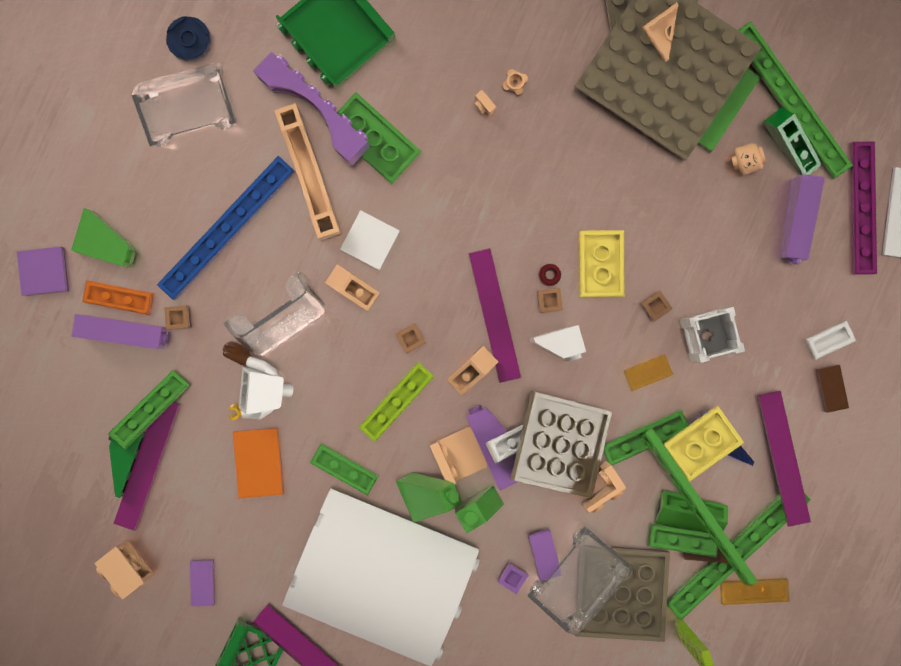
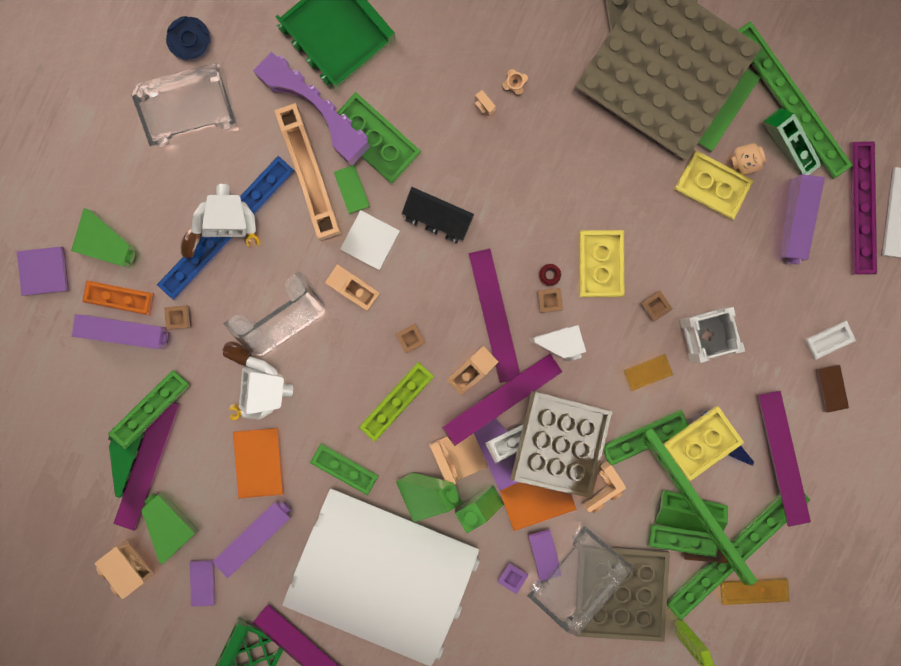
(166, 526): none -> bright green slope
(219, 217): none -> white torso
(253, 538): none -> medium lavender slope
(351, 189): none -> bright green tile
(437, 215): none -> black slope
(501, 400): none -> magenta tile
(534, 504): none -> orange tile
(661, 31): light nougat tile -> none
(714, 185): none -> light yellow tile

